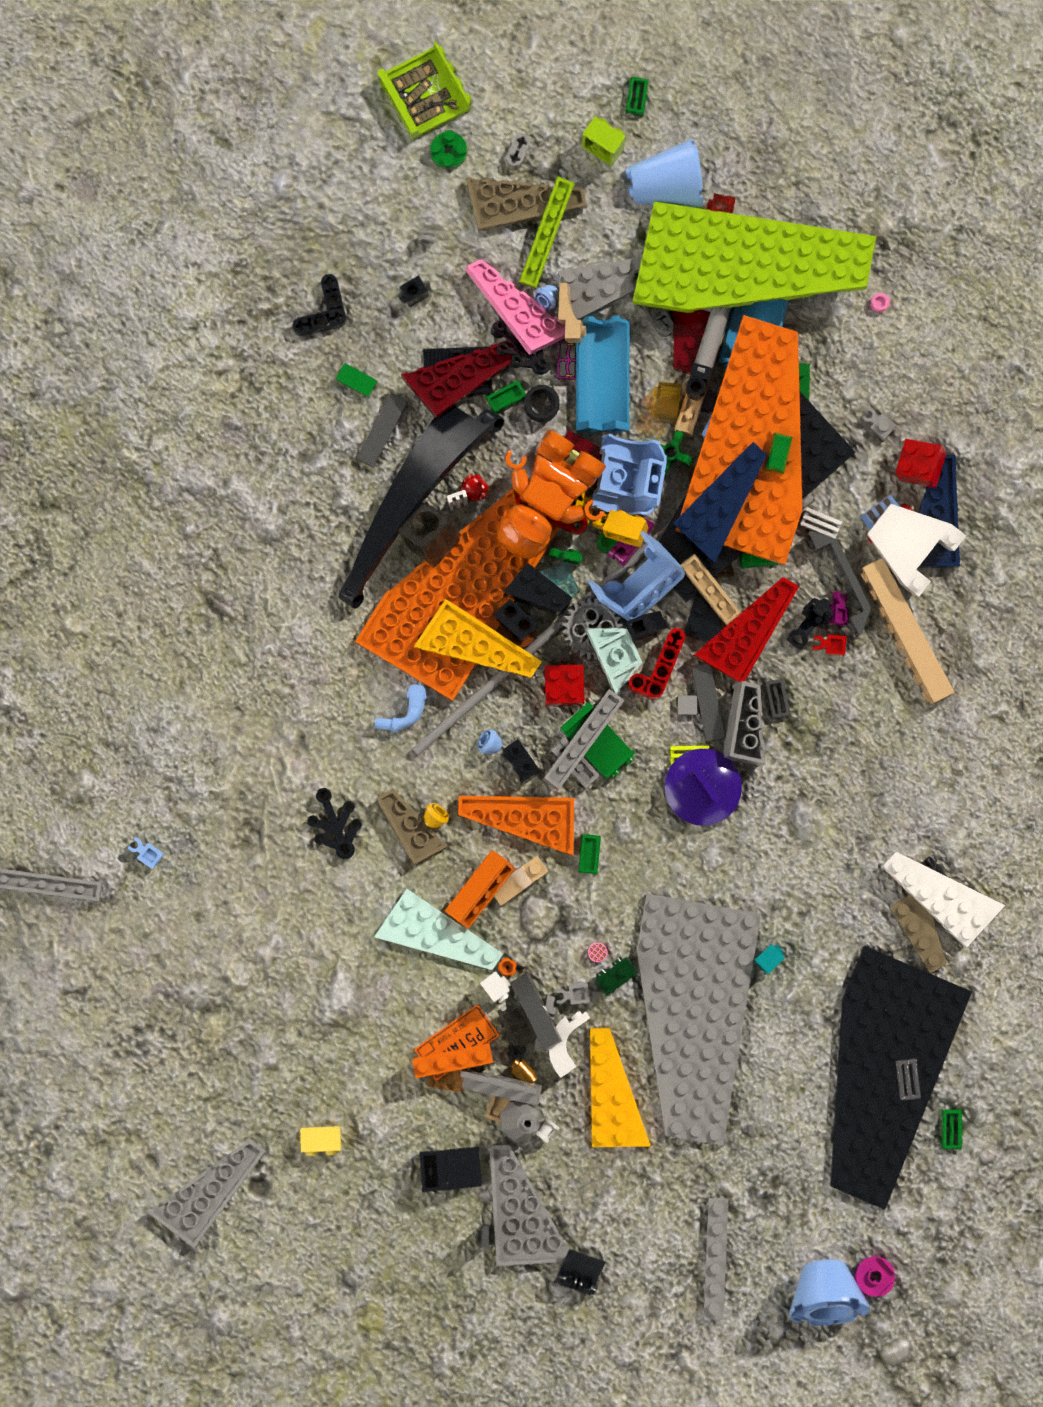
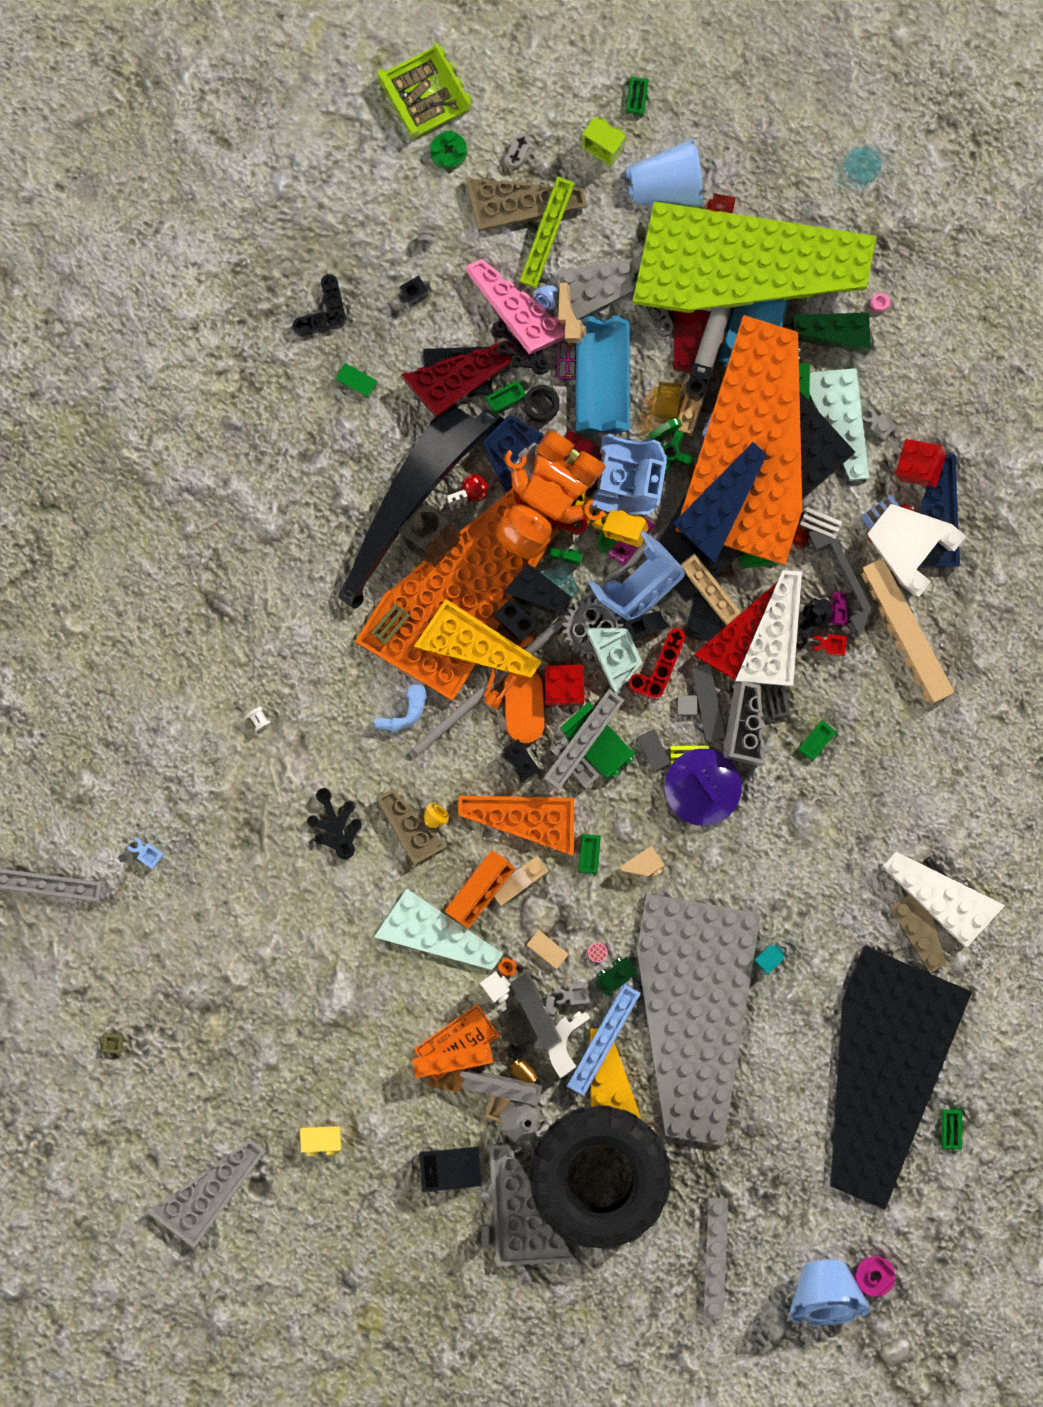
(112, 1043): none -> olive tile
(258, 719): none -> white bush
(382, 430): dark grey tile -> none
(383, 621): none -> olive tile
(489, 742): light blue cone -> none
(495, 698): none -> orange plant
(512, 436): none -> dark blue wing
(524, 708): none -> orange tile
(547, 949): none -> tan tile
(580, 1272): black hinge -> none
(603, 1039): none -> light blue tile
(611, 1224): none -> black tyre
(644, 864): none -> tan slope
(653, 750): none -> dark grey tile
(665, 429): none -> green tile
(774, 644): none -> white wing
(779, 453): green tile -> none
(800, 537): none -> clear red tile
(817, 740): none -> green tile
(836, 330): none -> dark green wedge
(838, 401): none -> light aqua wing
(862, 154): none -> clear light blue plate
(908, 1083): clear tile -> none

